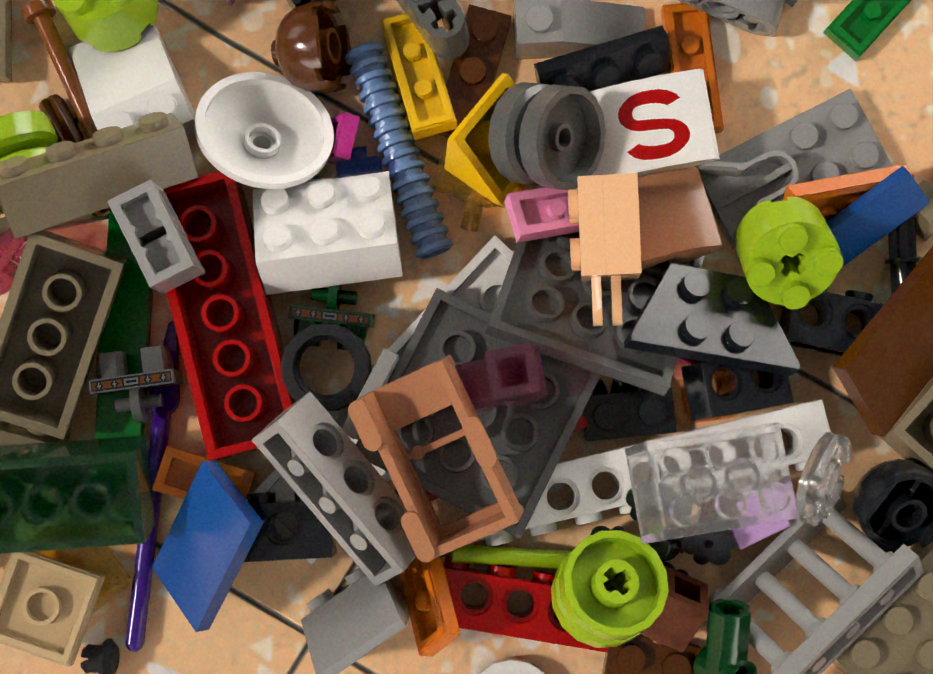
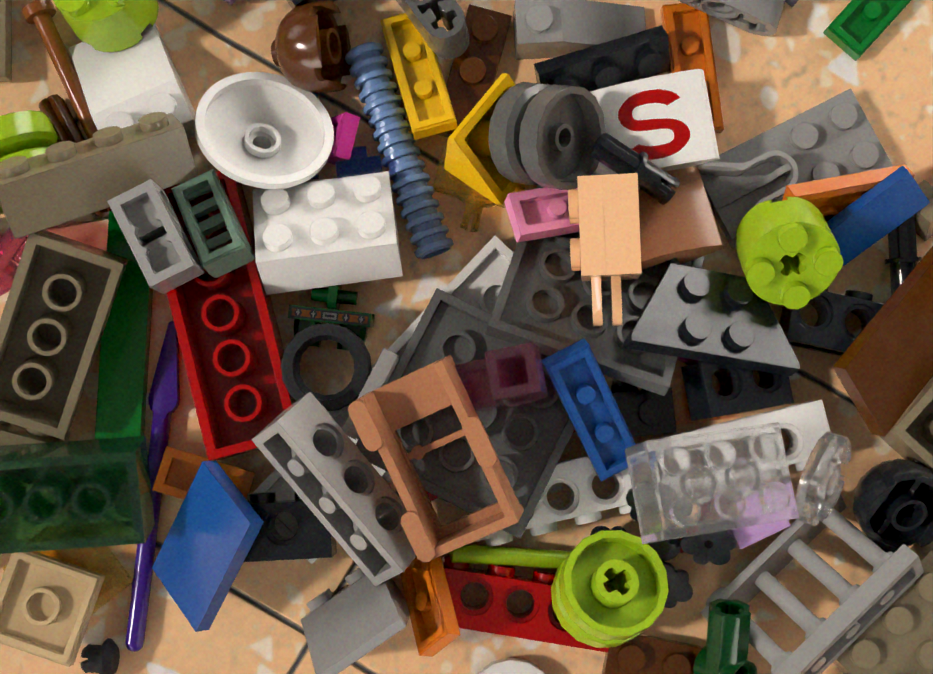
(114, 378): dark grey hips -> none
(225, 250): none -> sand green slope
(590, 407): none -> blue tile
(625, 160): none -> black axle
(683, 611): copper brick -> none

